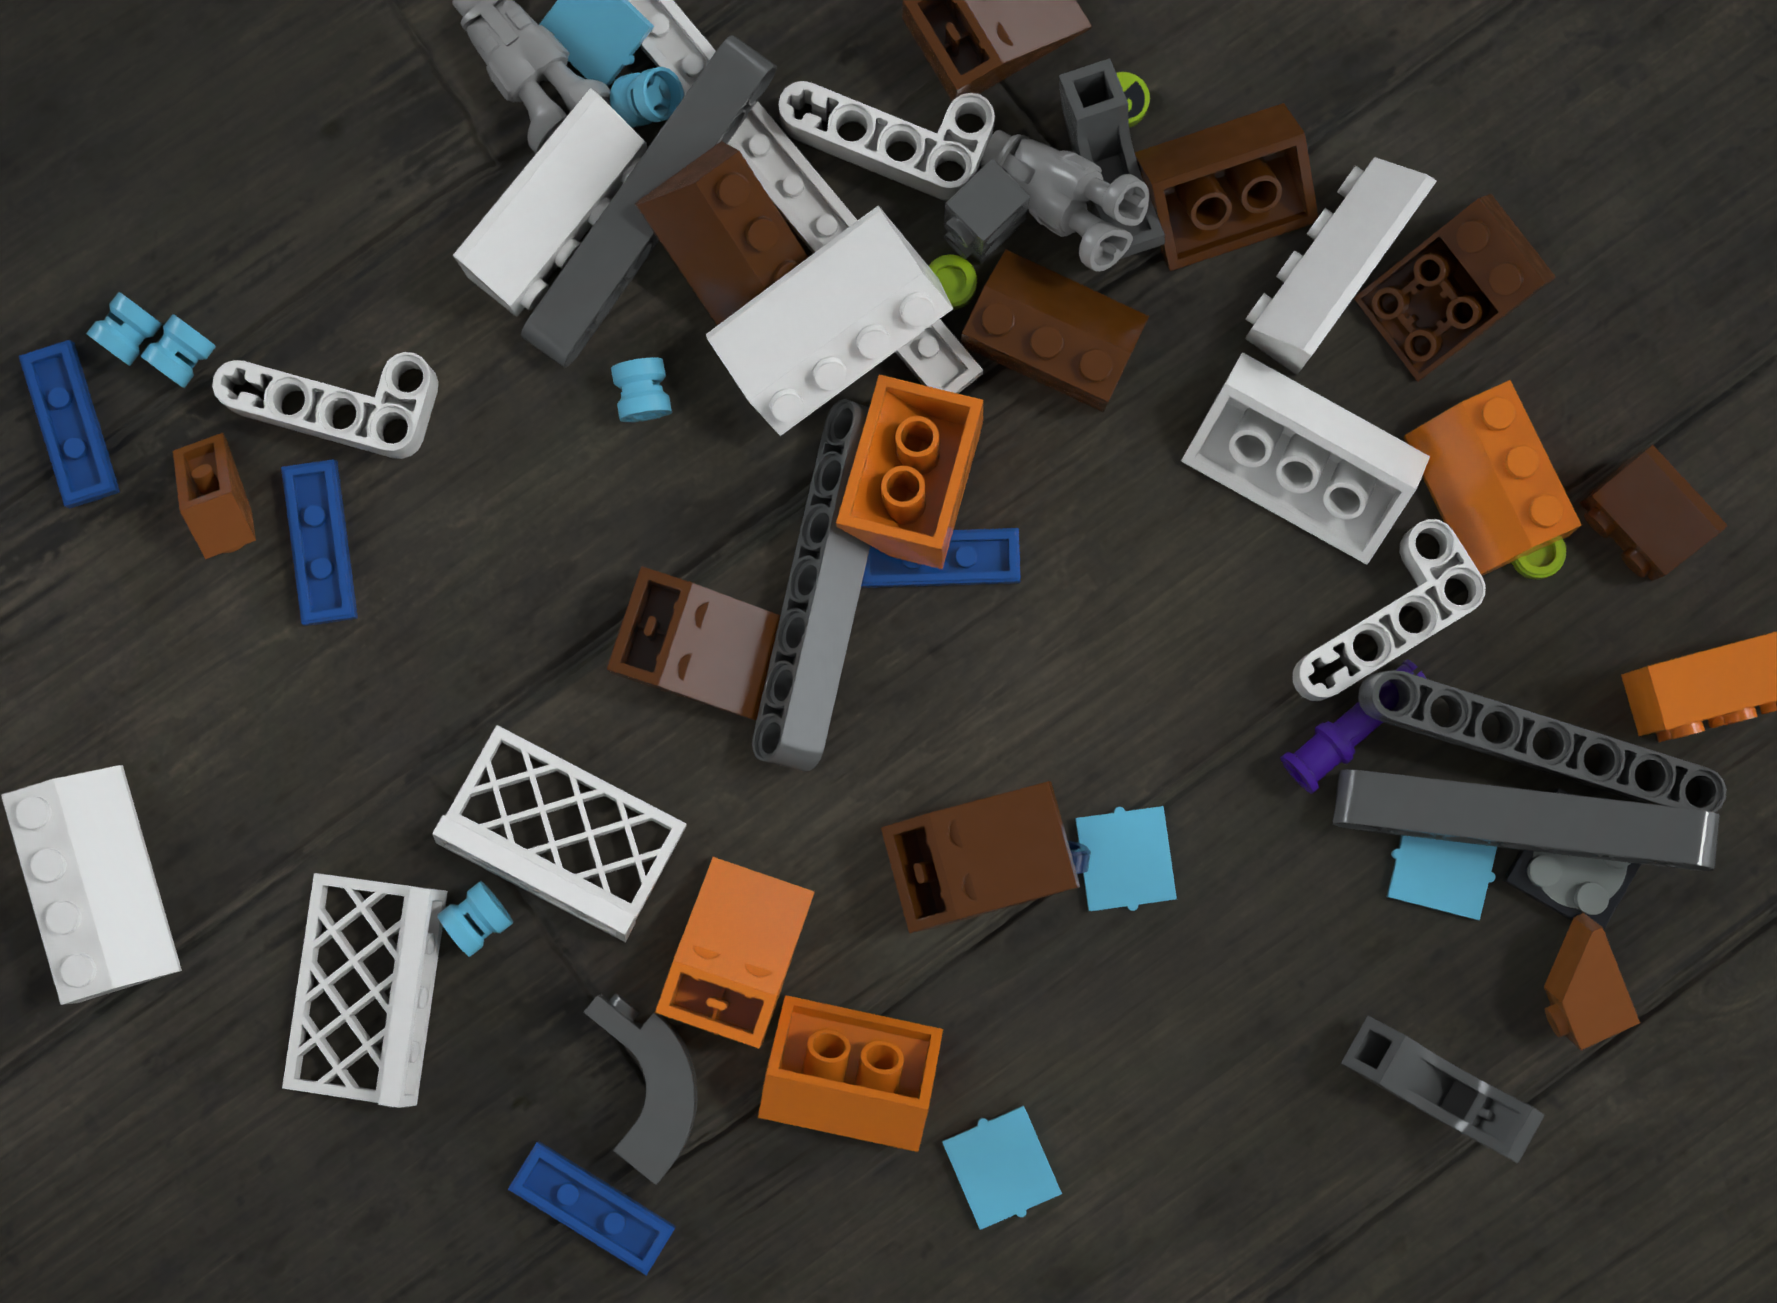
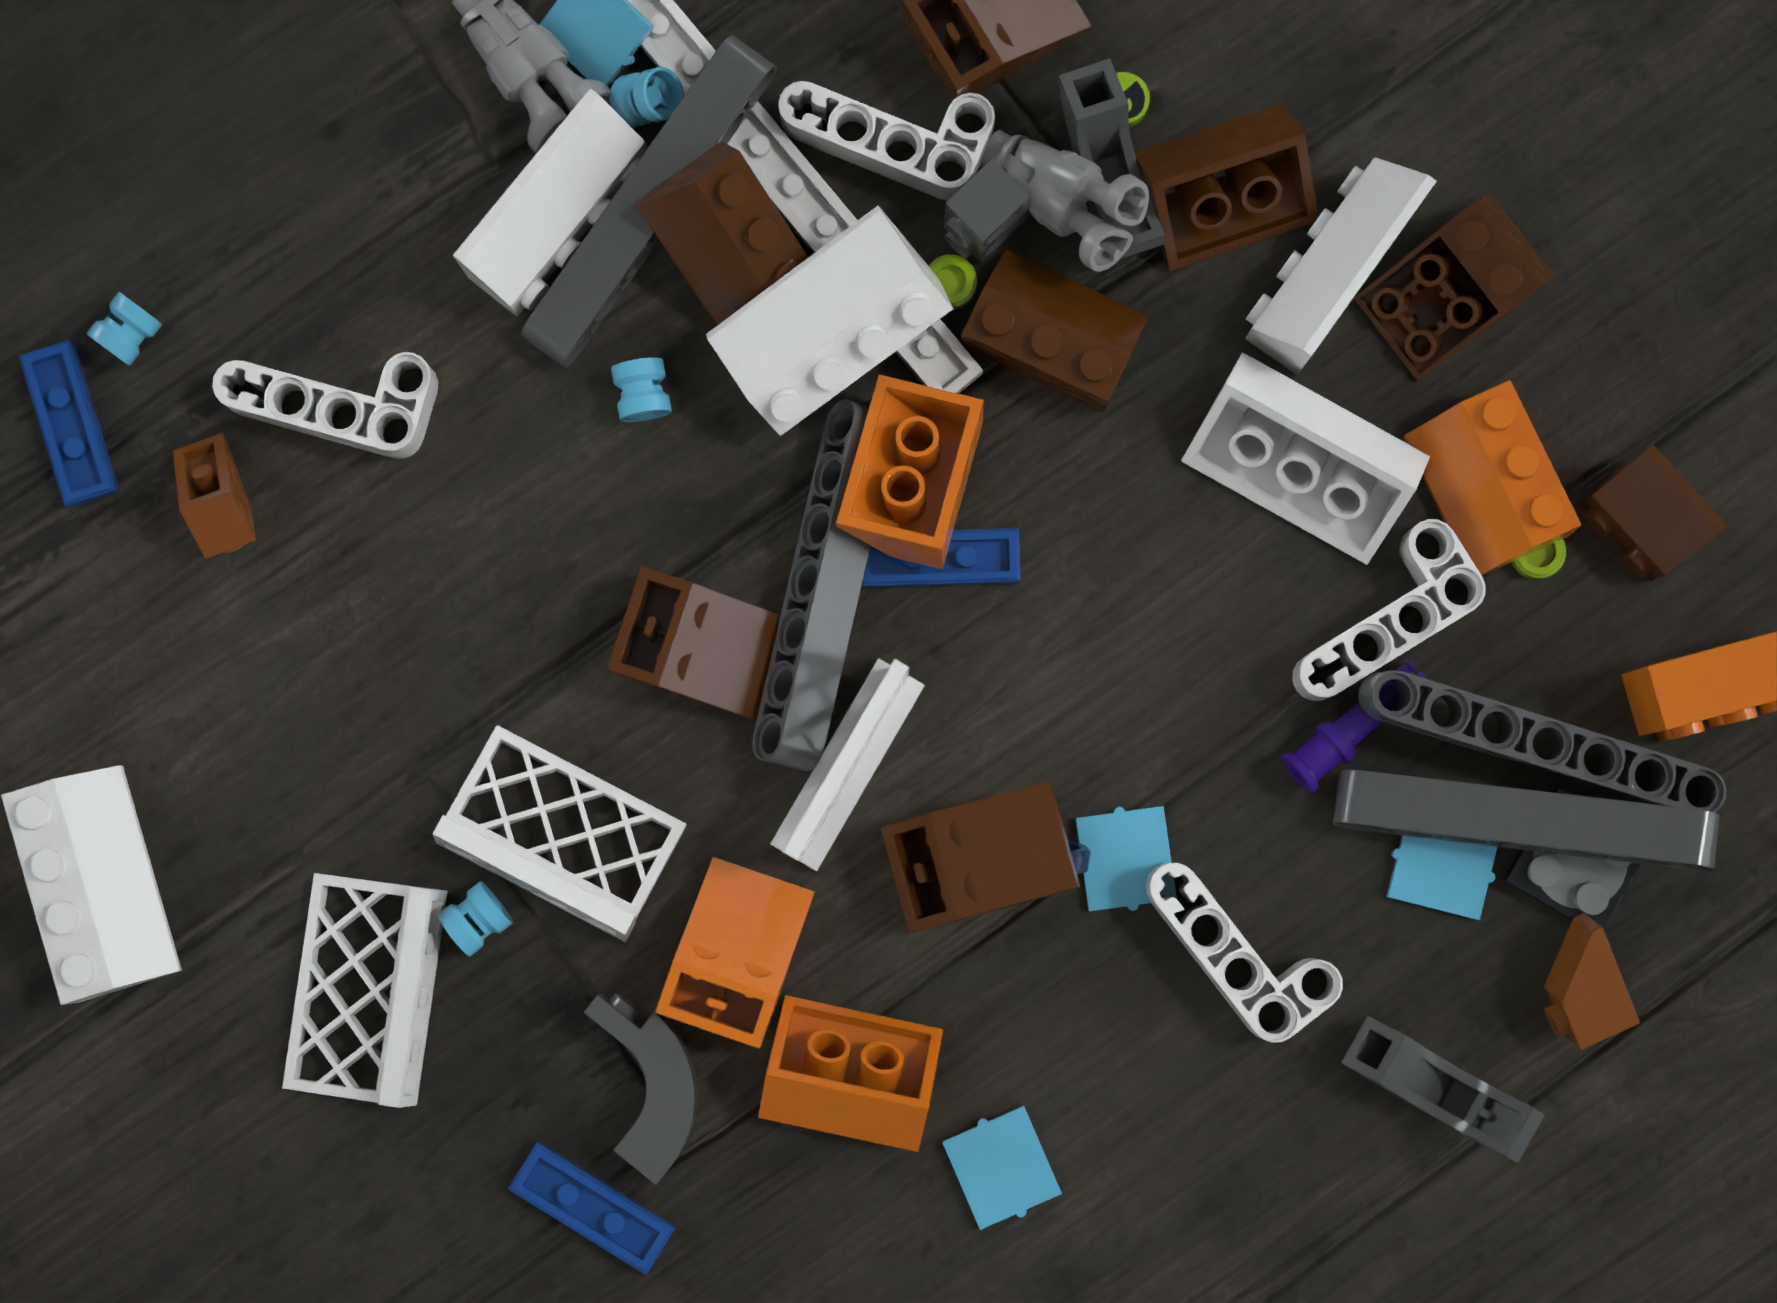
(181, 338): medium azure wheel -> none
(319, 542): blue tile -> none
(848, 763): none -> white fence
(1231, 944): none -> white beam

